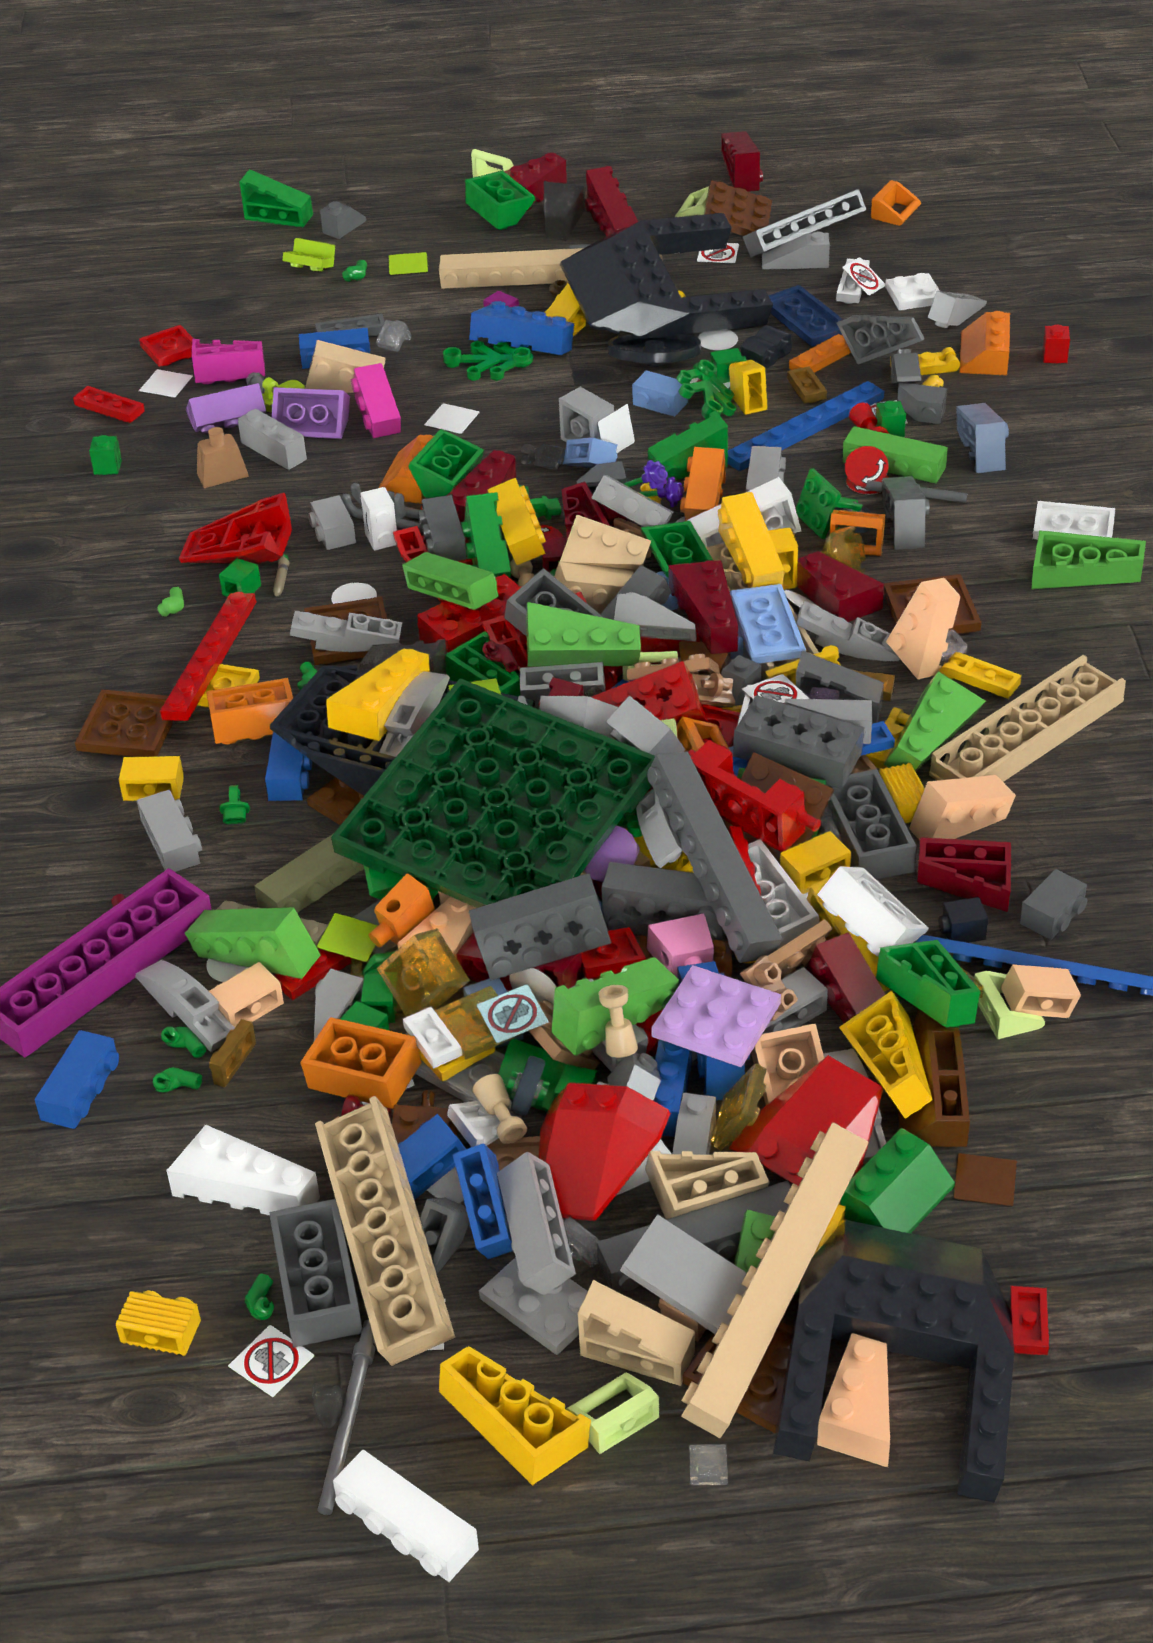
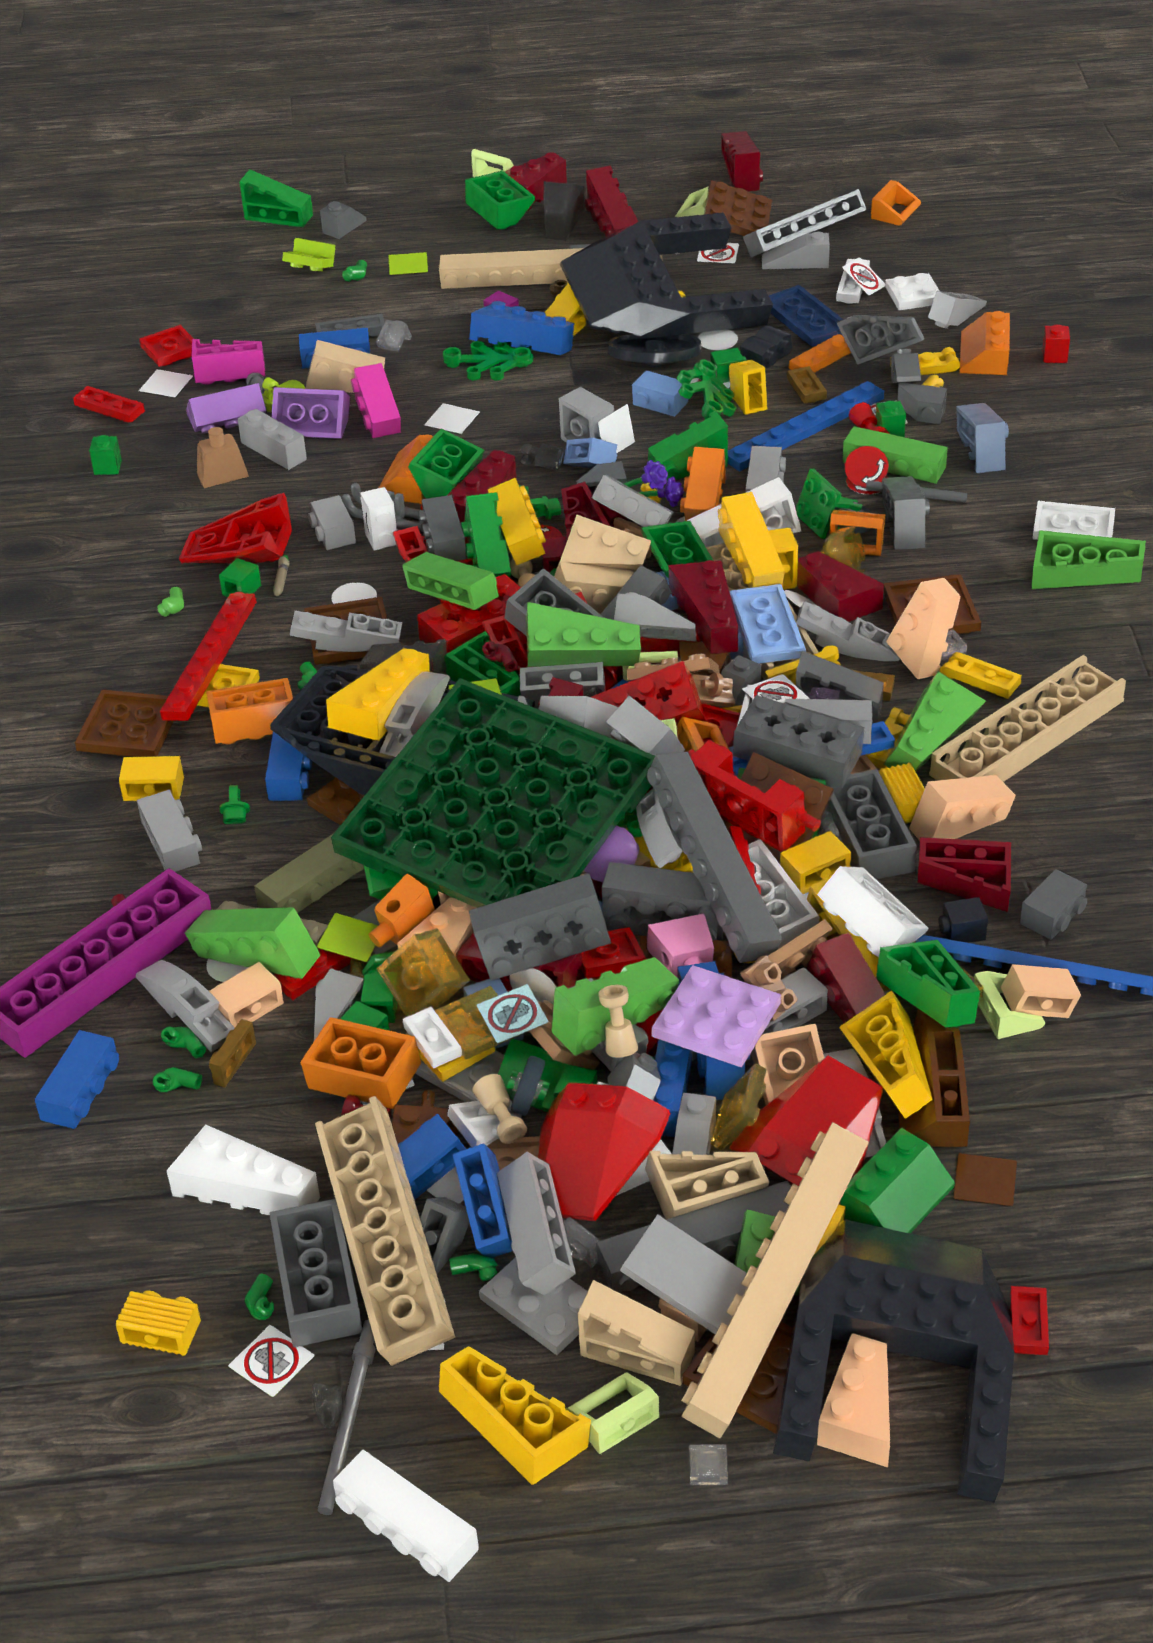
(474, 1262): none -> green arm

